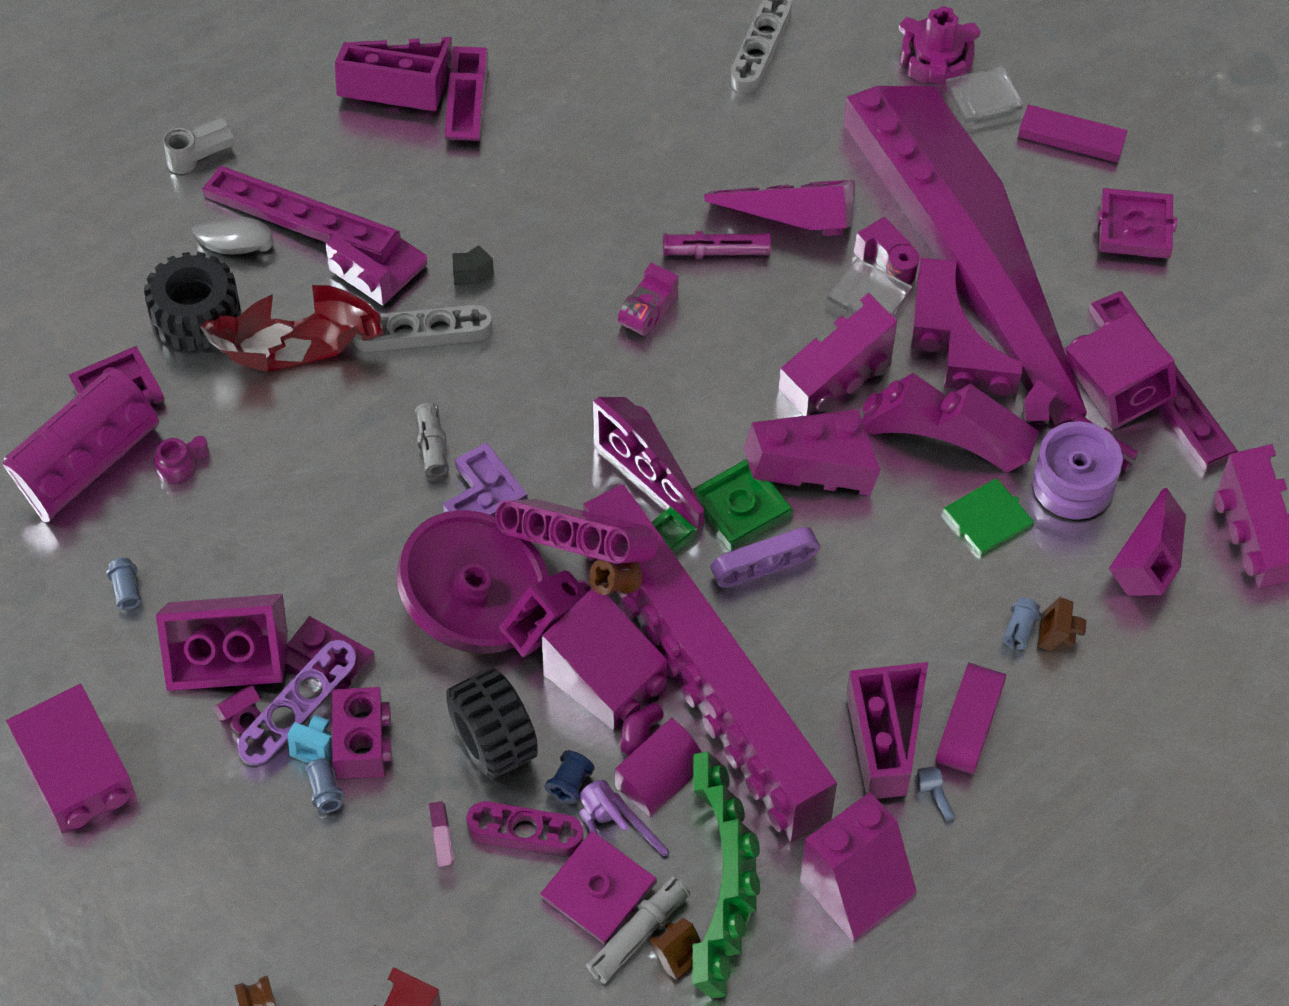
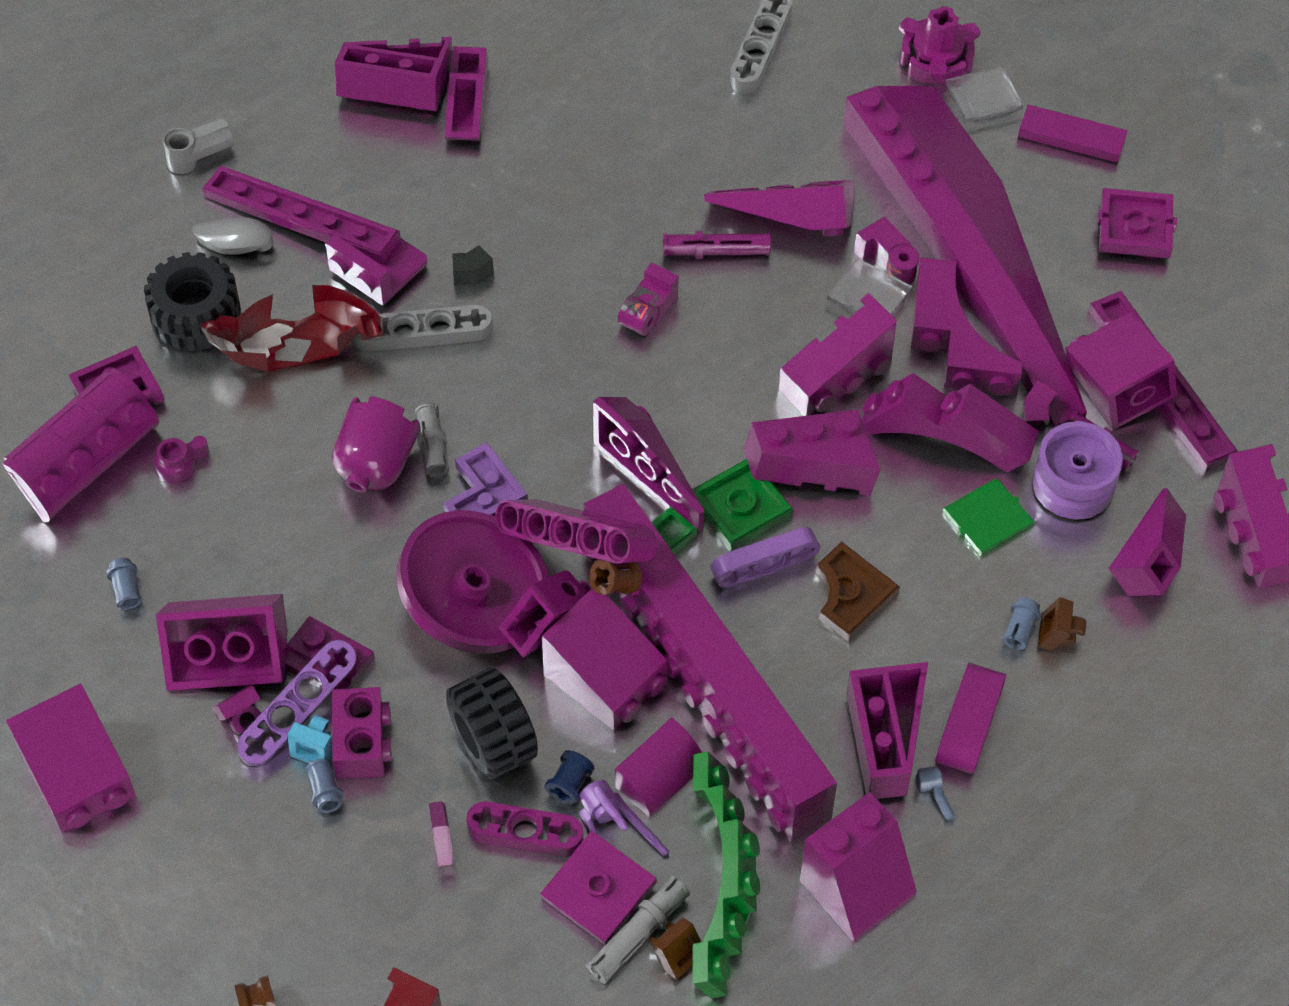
(373, 444): none -> magenta cylinder
(637, 726): magenta arm -> none
(854, 590): none -> reddish brown tile

